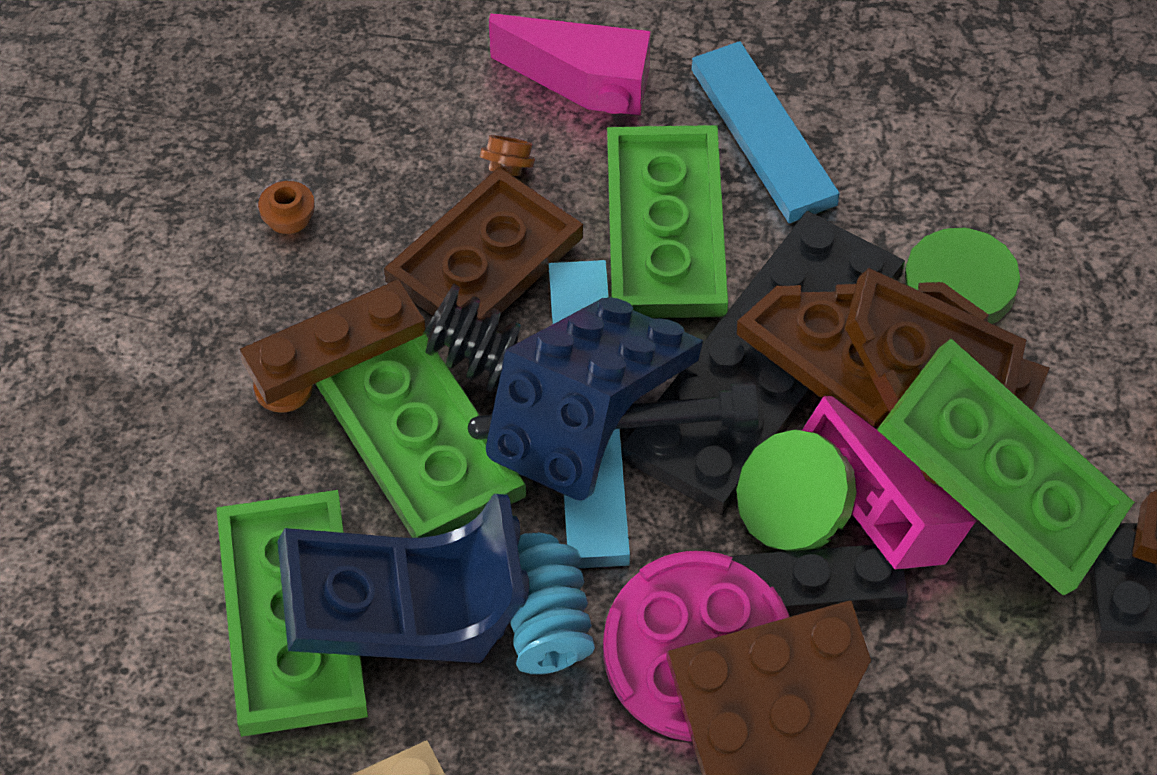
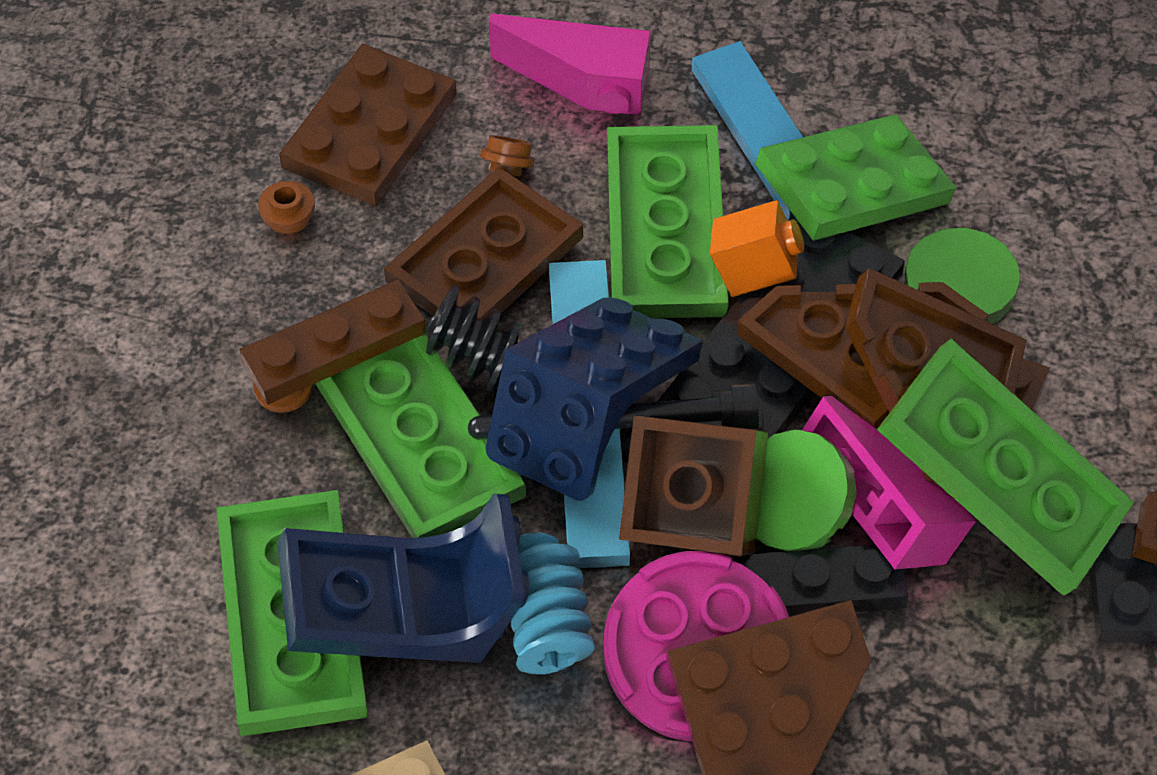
(368, 124): none -> reddish brown plate
(693, 485): none -> reddish brown brick
(756, 248): none -> orange brick
(855, 176): none -> bright green plate

